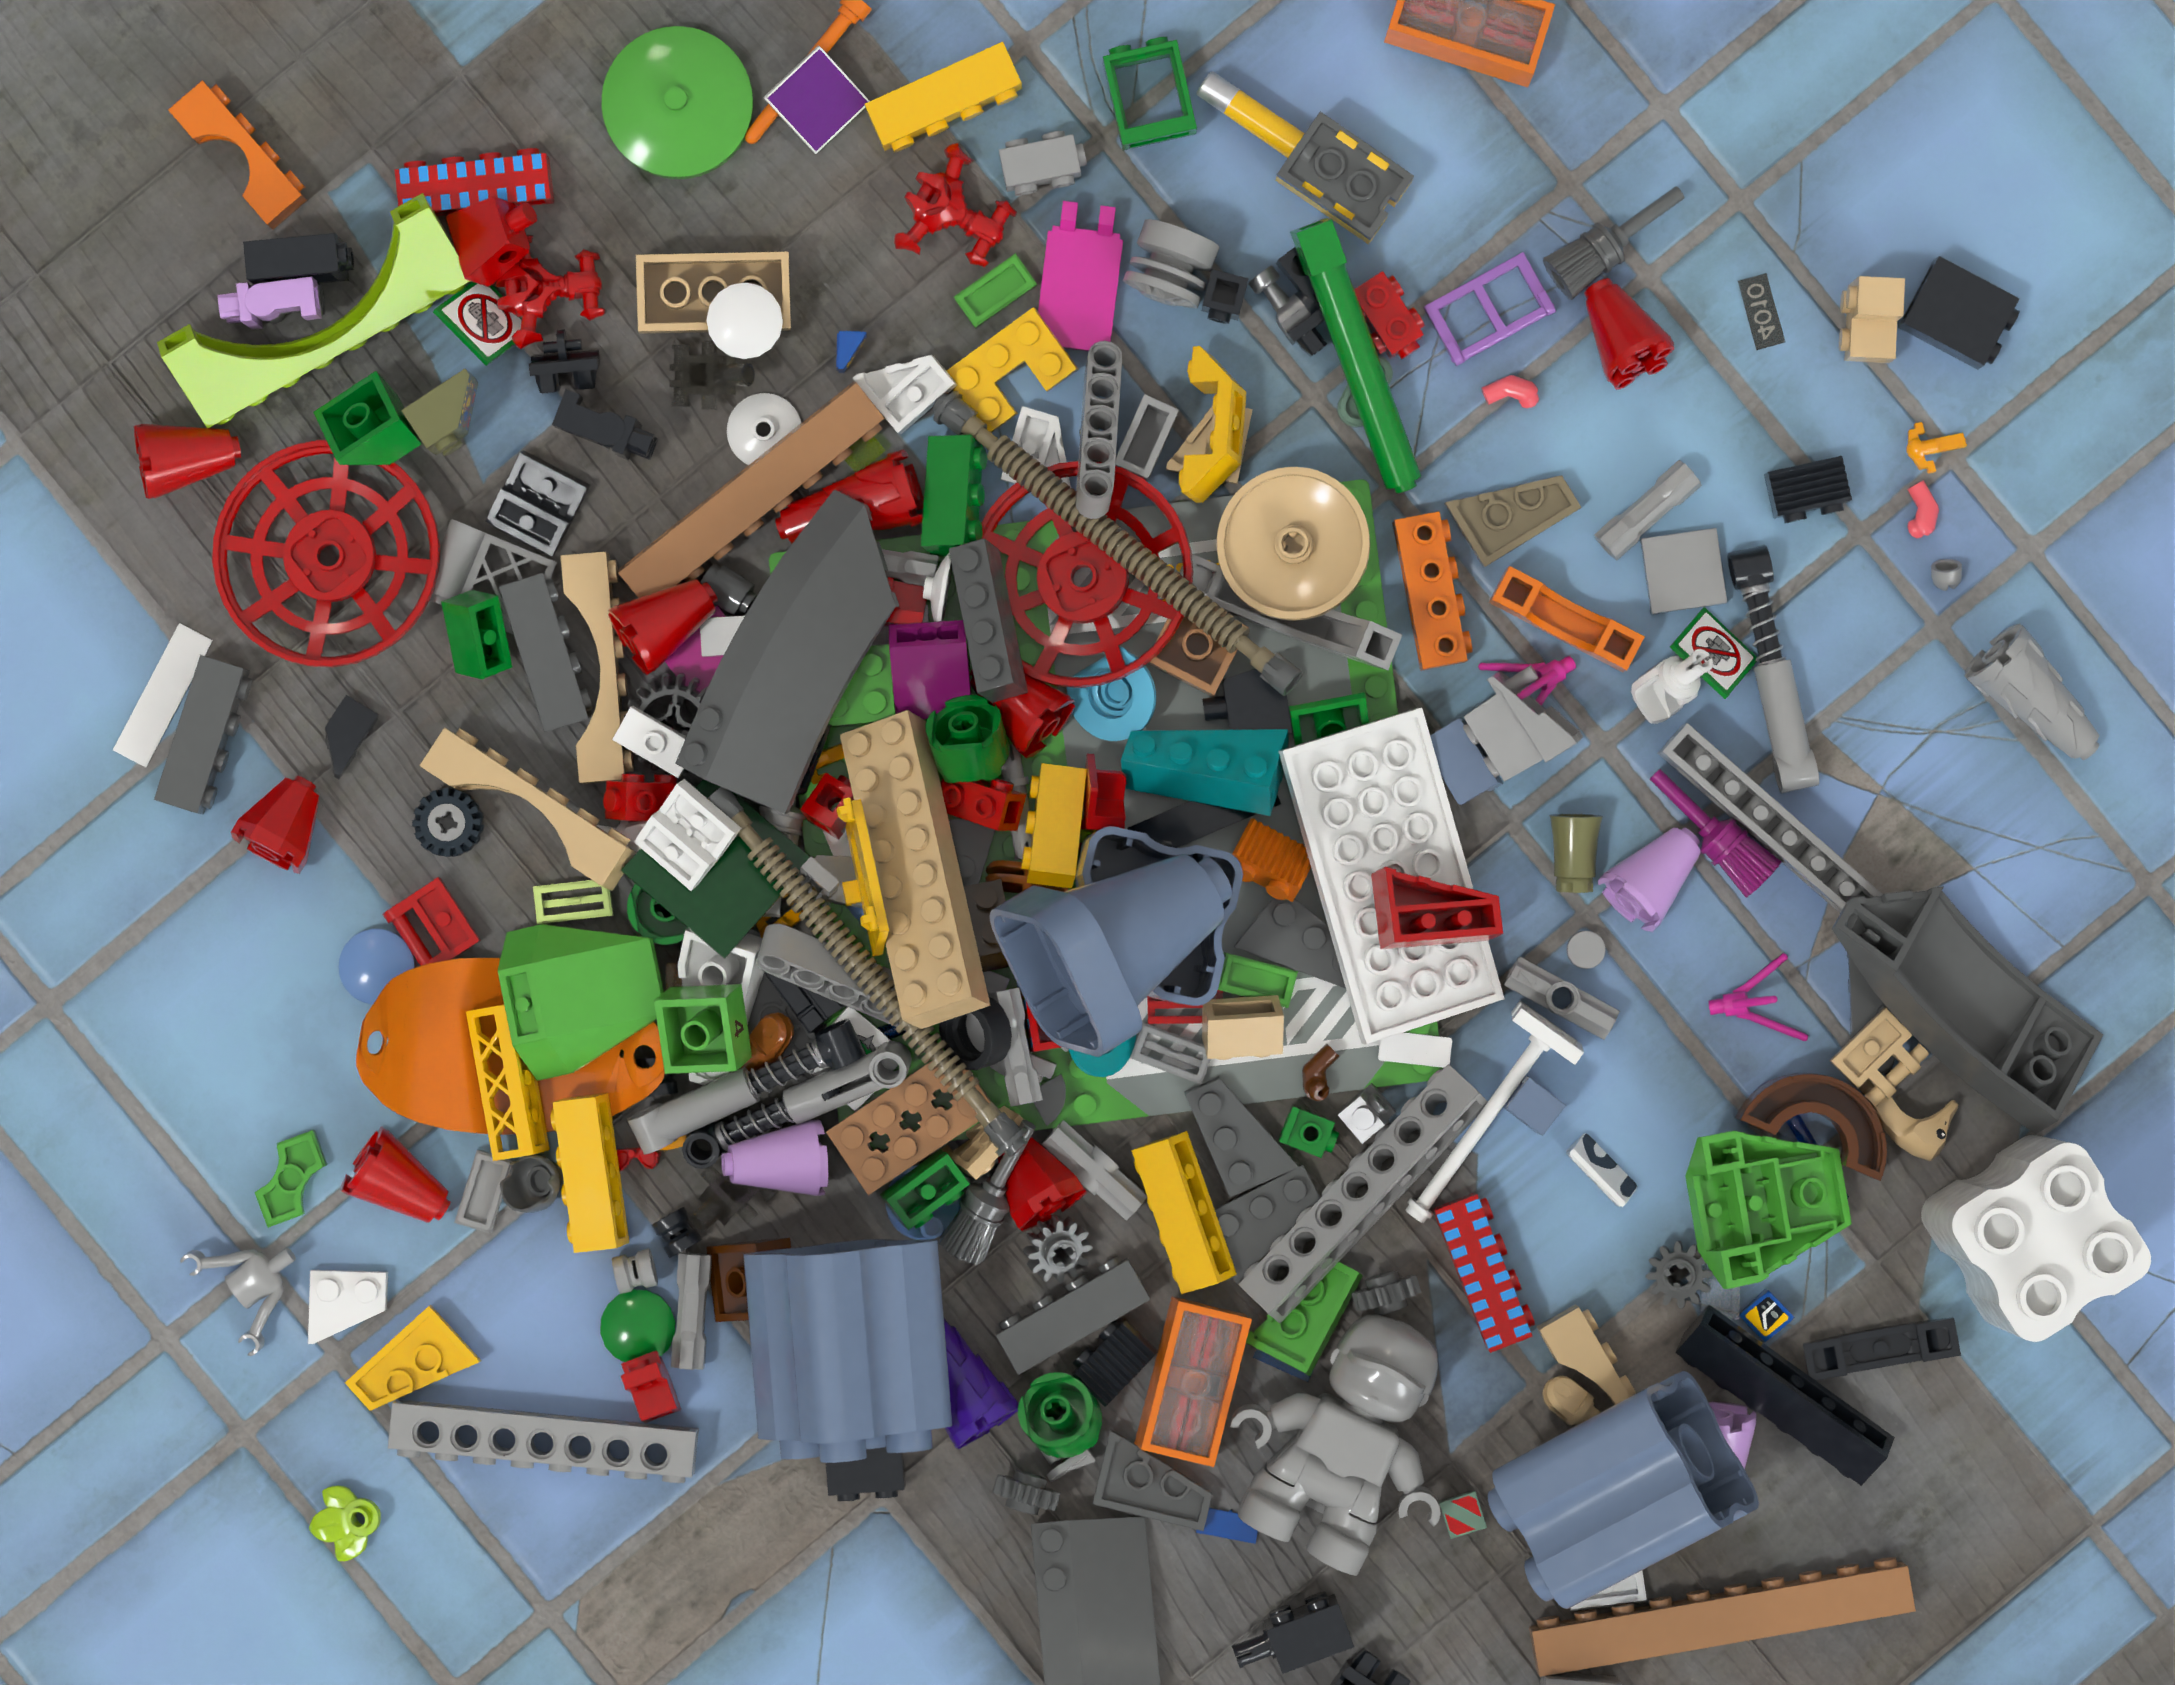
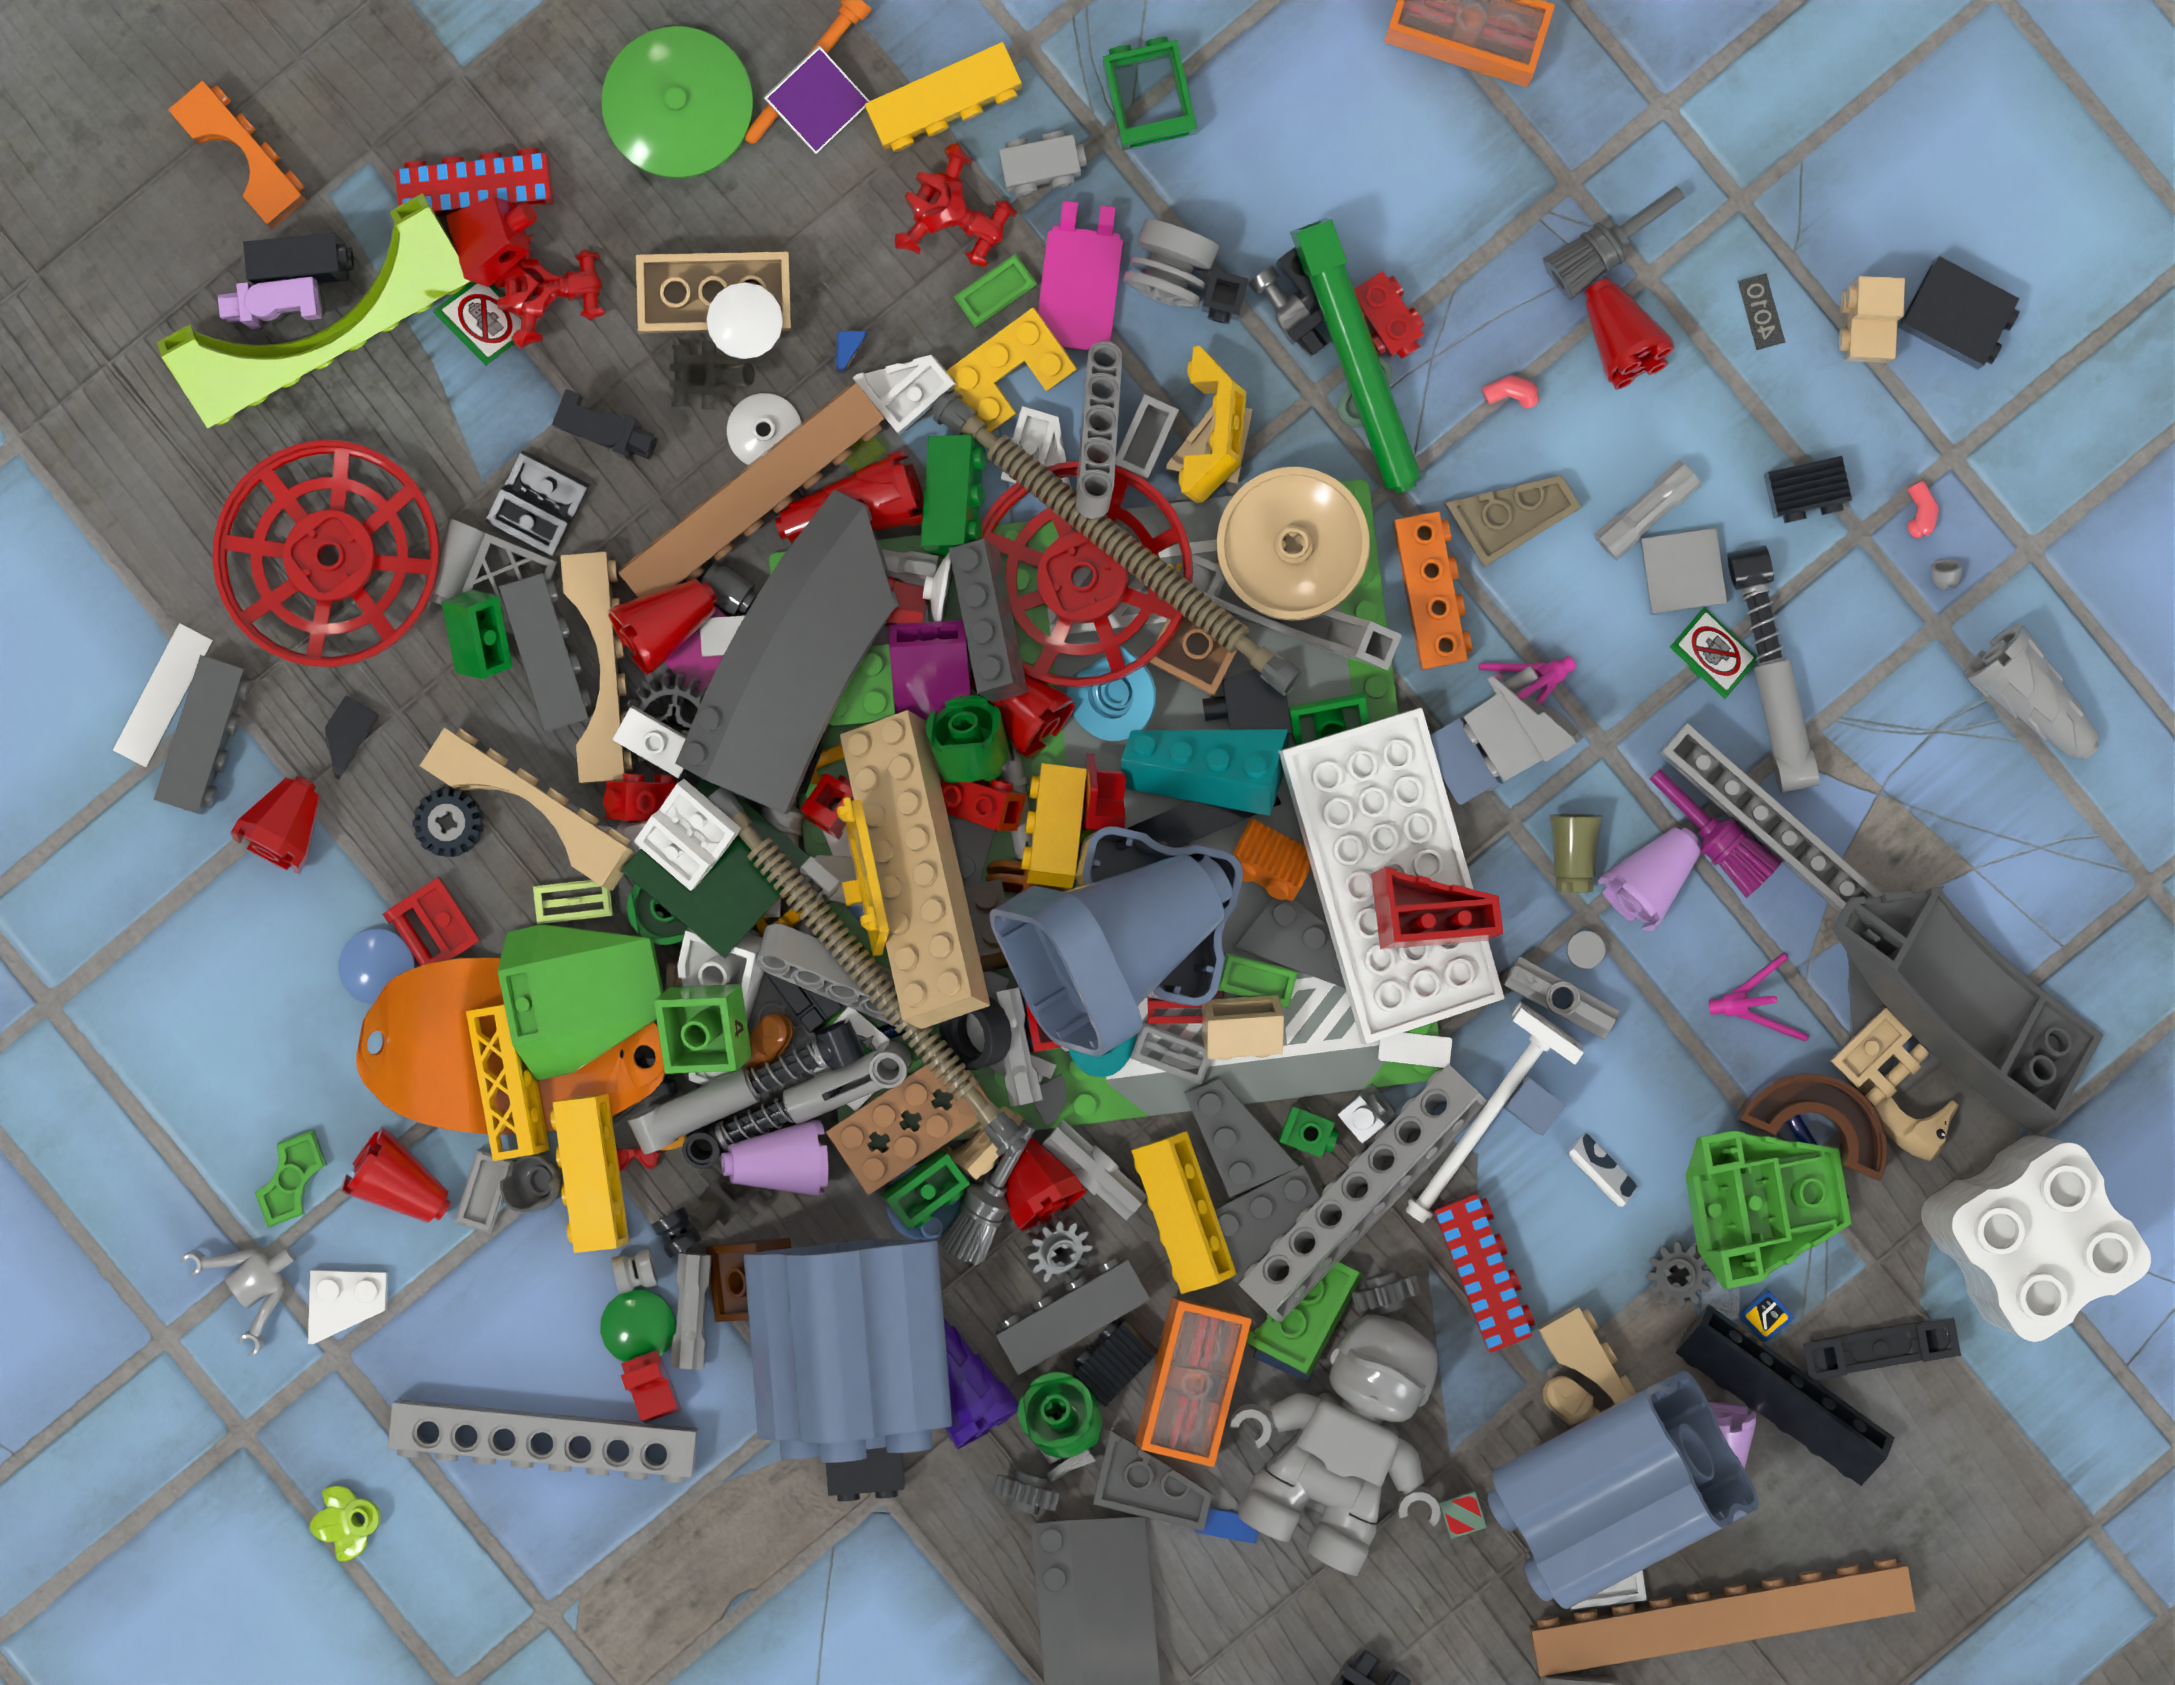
(182, 455): red cone -> none
(367, 424): green slope -> none
(412, 1359): yellow wing -> none
(444, 413): olive slope -> none
(548, 366): black hips -> none
(1299, 1634): black brick -> none
(1315, 1073): reddish brown arm -> none
(1323, 165): dark grey piece -> none
(1502, 331): medium lavender window -> none
(1565, 620): orange arch -> none
(1670, 685): white piece -> none
(1918, 449): light orange piece -> none

